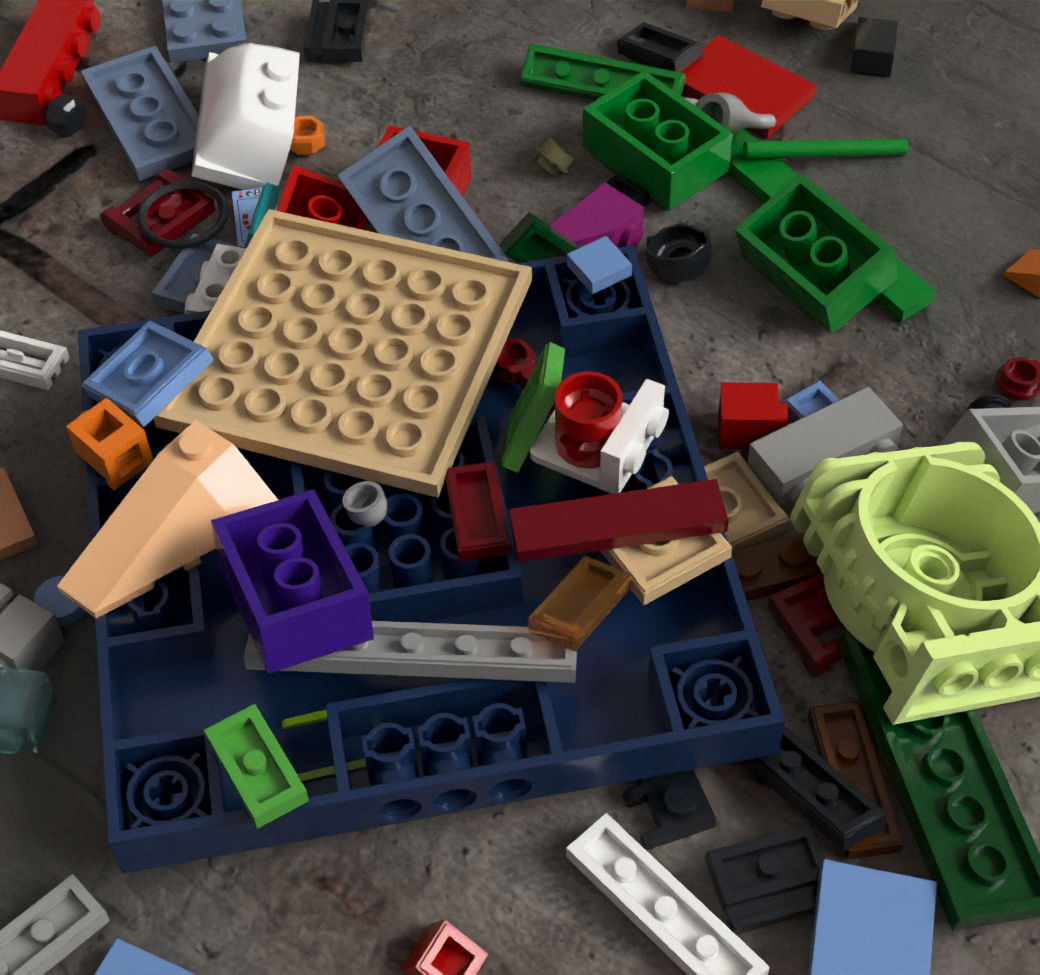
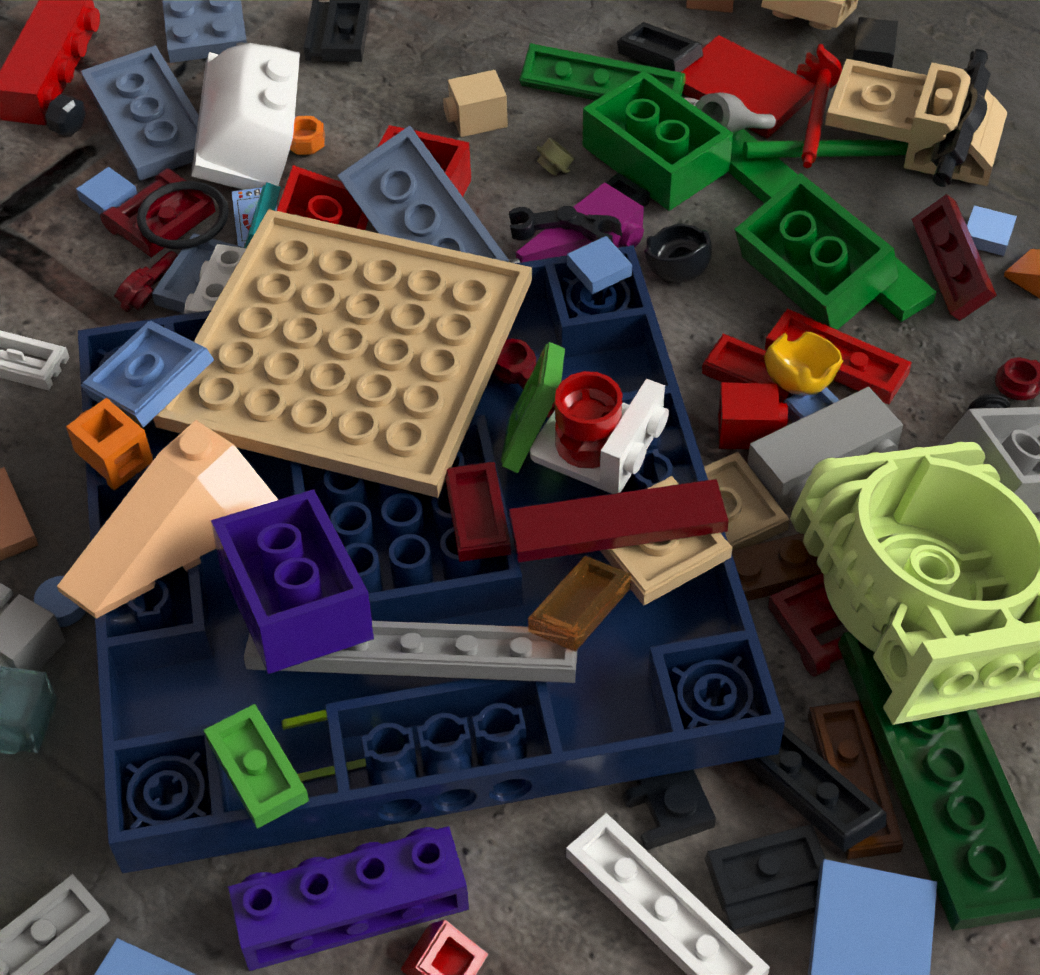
(106, 190): none -> medium blue tile
(136, 288): none -> dark red plate
(348, 897): none -> dark purple brick
(365, 503): light grey hinge -> none
(476, 103): none -> tan brick
(535, 241): dark green tile -> none
(565, 217): none -> black piece
(738, 363): none -> red tile
(803, 364): none -> yellow hair
(825, 74): none -> red piece
(862, 362): none -> red plate
(943, 115): none -> tan piece
(953, 257): none -> dark red plate
(990, 229): none -> light blue tile

